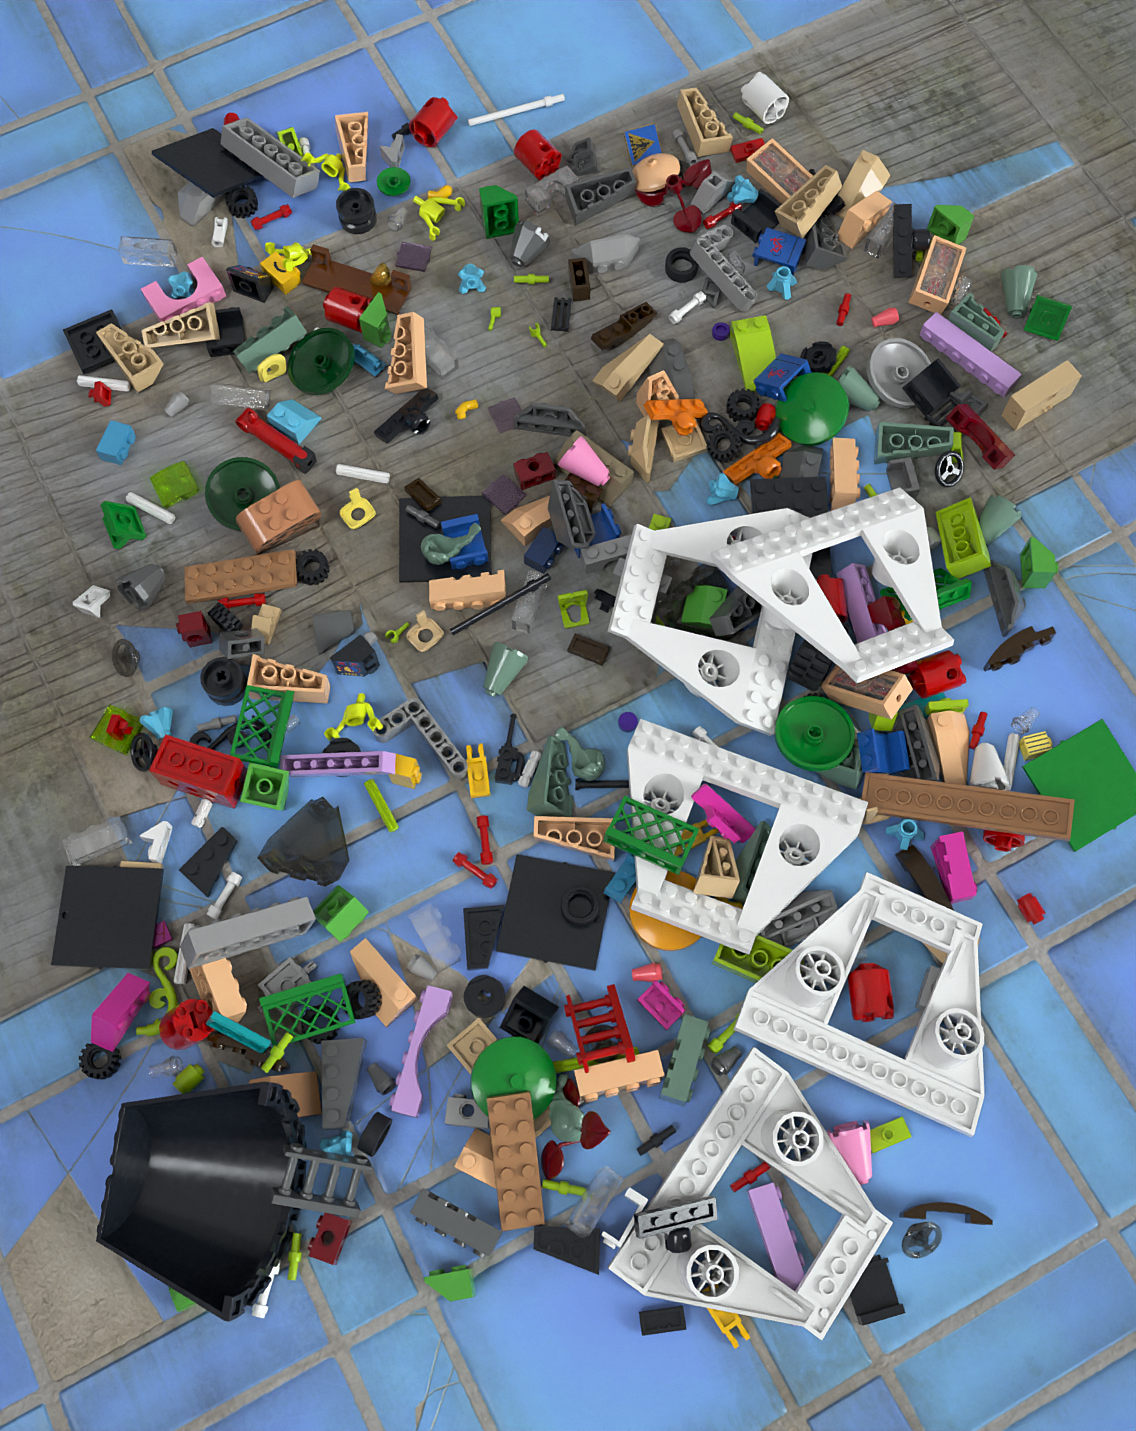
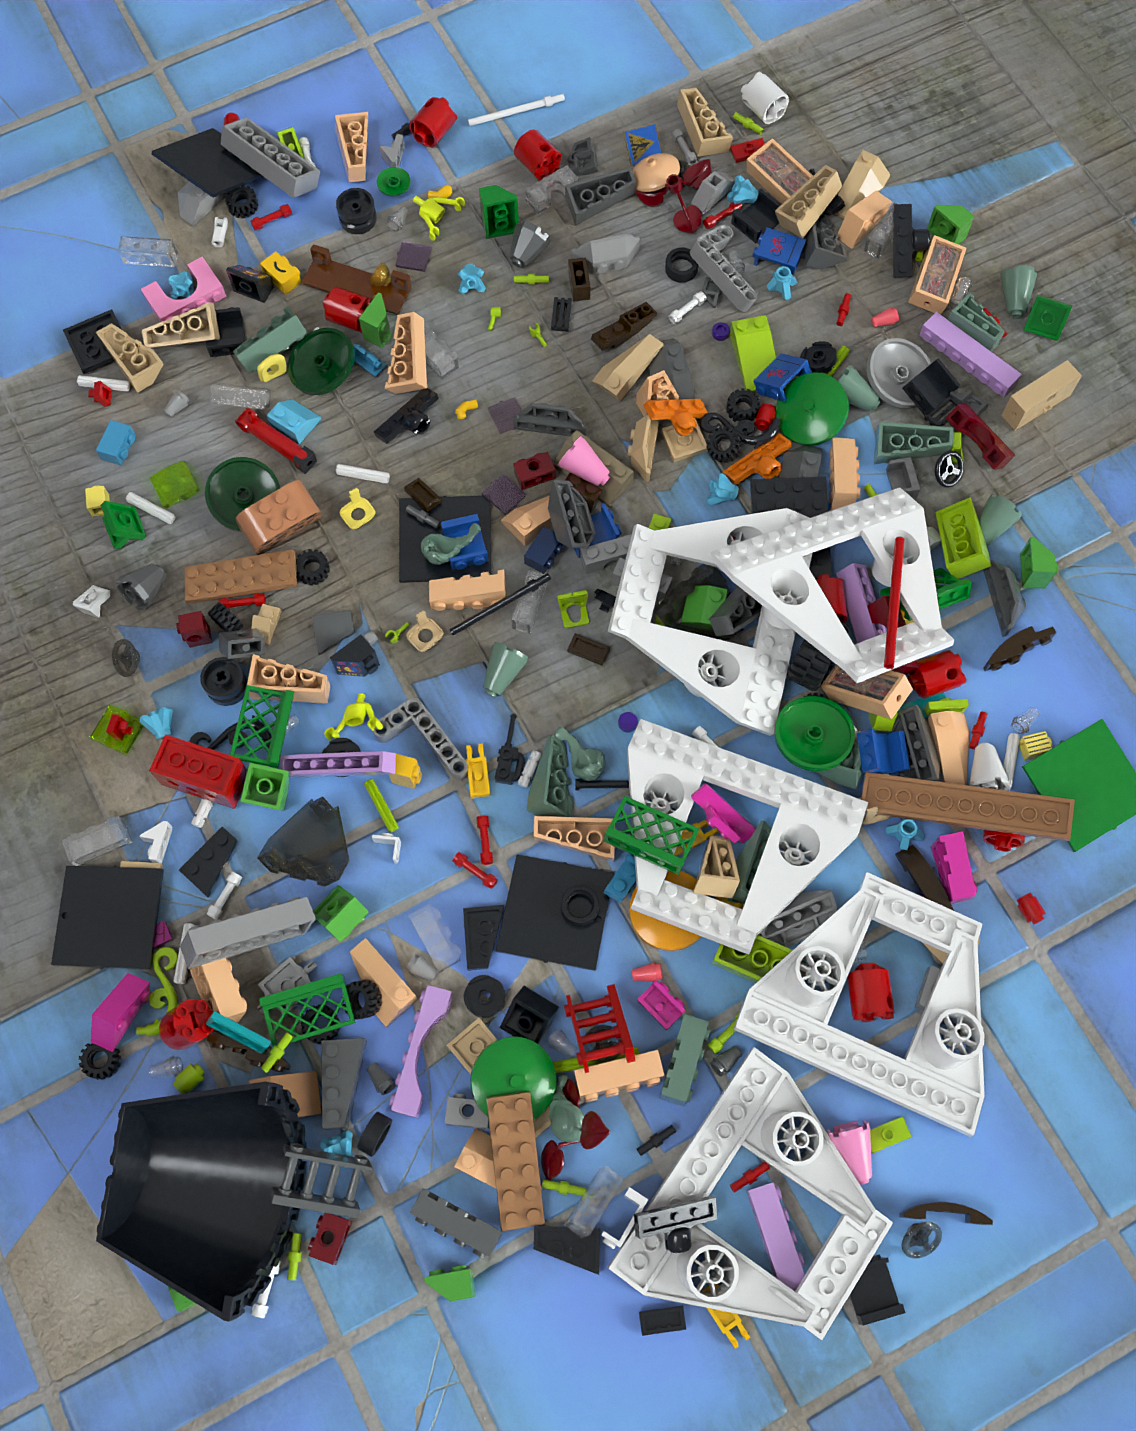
(94, 498): none -> light yellow brick
(146, 751): black piece -> none
(216, 723): light grey bar -> none
(291, 252): neon yellow piece -> none
(332, 166): neon yellow piece -> none
(387, 838): none -> white bracket
(894, 600): none -> red piece

